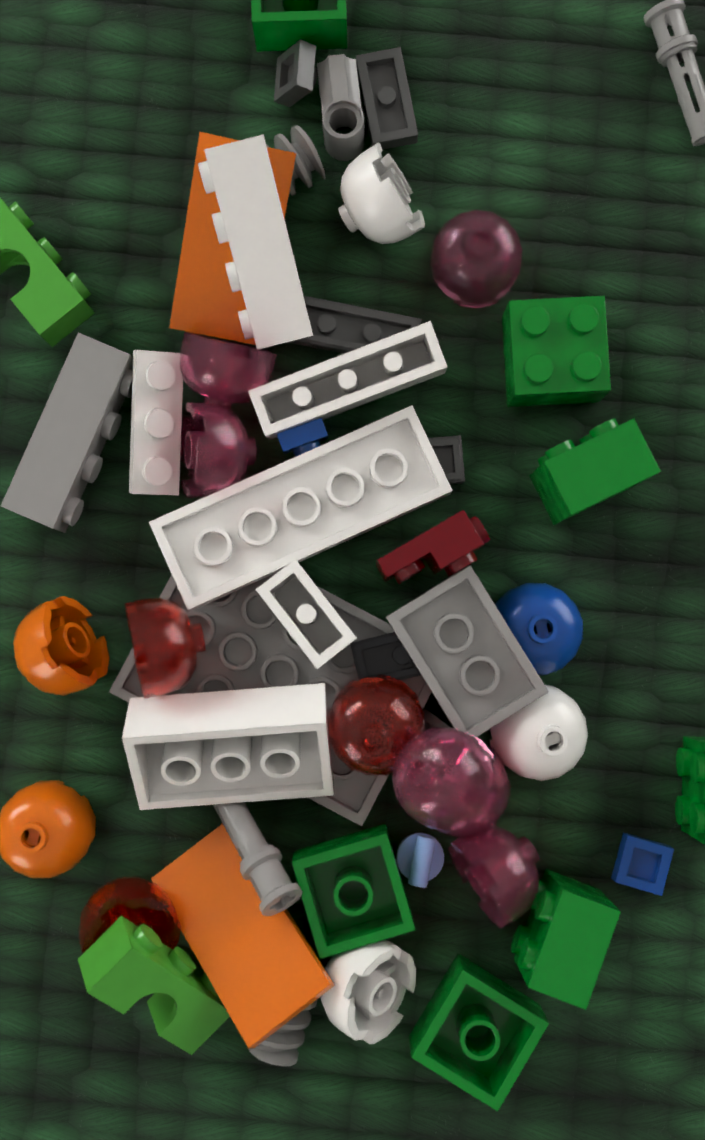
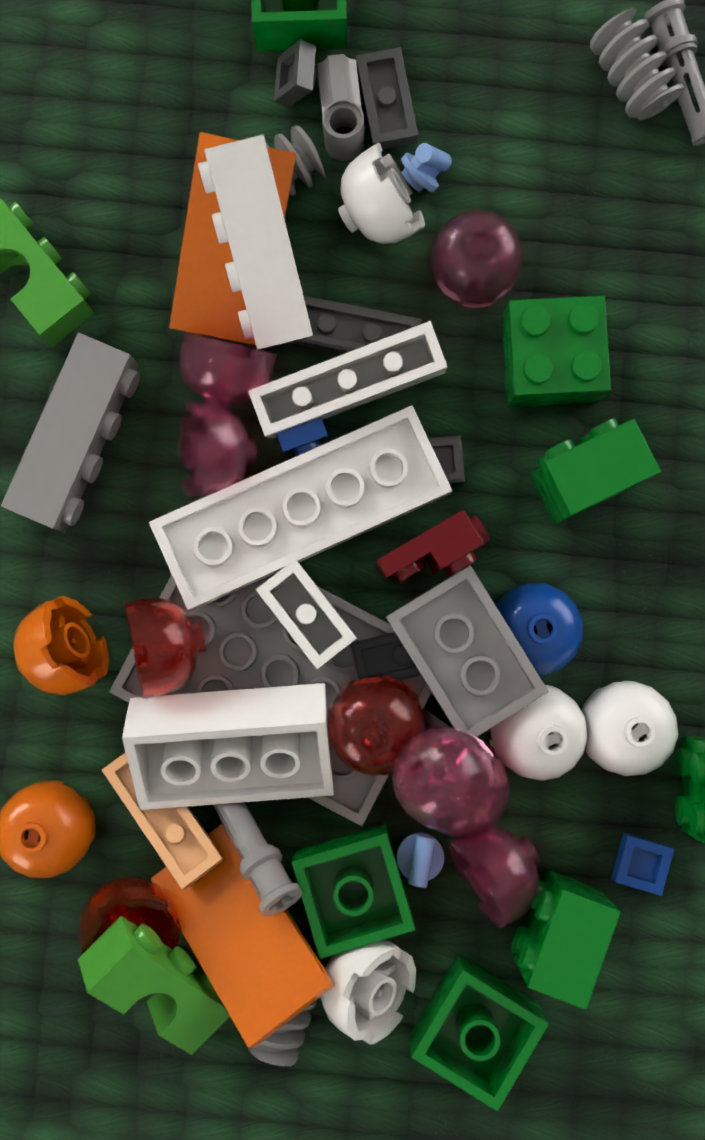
(155, 423): white plate -> none
(171, 831): none -> light nougat plate
(425, 166): none -> light blue plate
(629, 728): none -> white cylinder
(633, 67): none -> light grey piece

